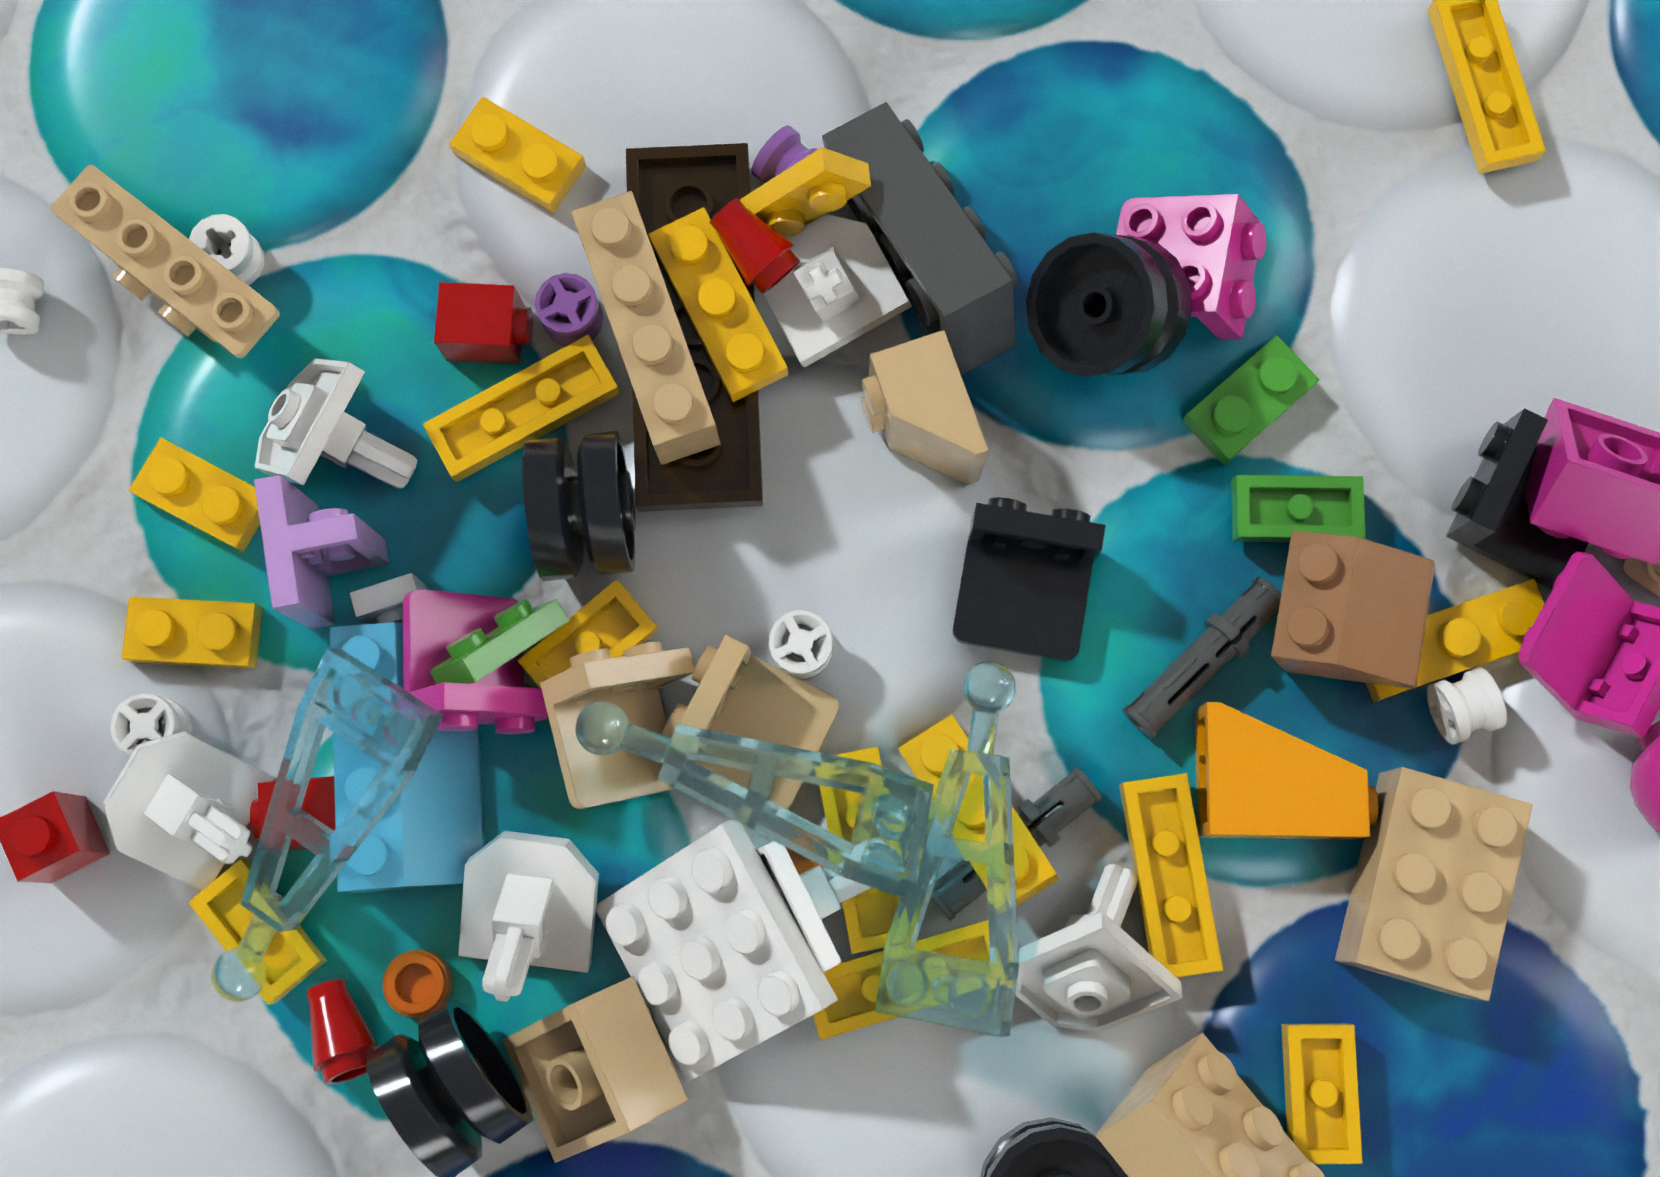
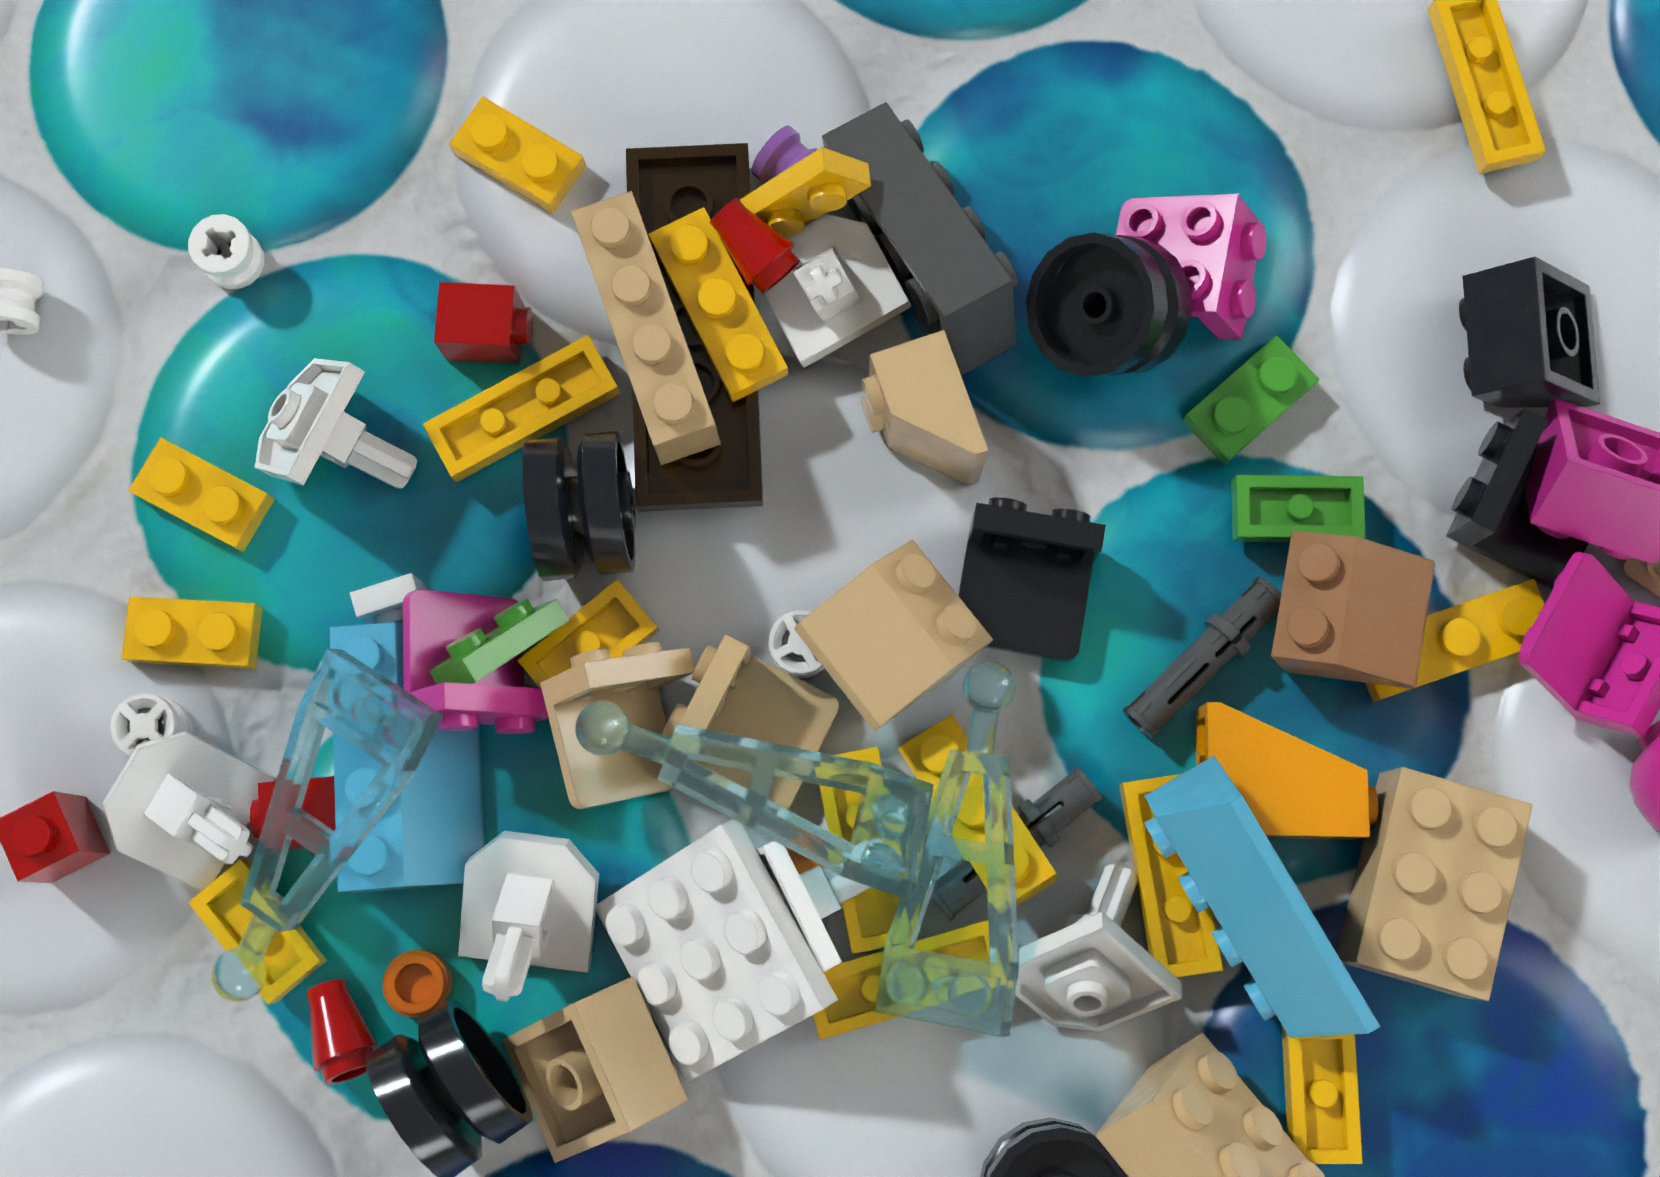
(165, 263): tan bracket -> none
(309, 546): lavender bracket -> none
(563, 297): medium lavender wheel -> none
(893, 634): none -> tan slope
(1256, 904): none -> medium azure slope
(1466, 705): white wheel -> none
(1529, 336): none -> black slope

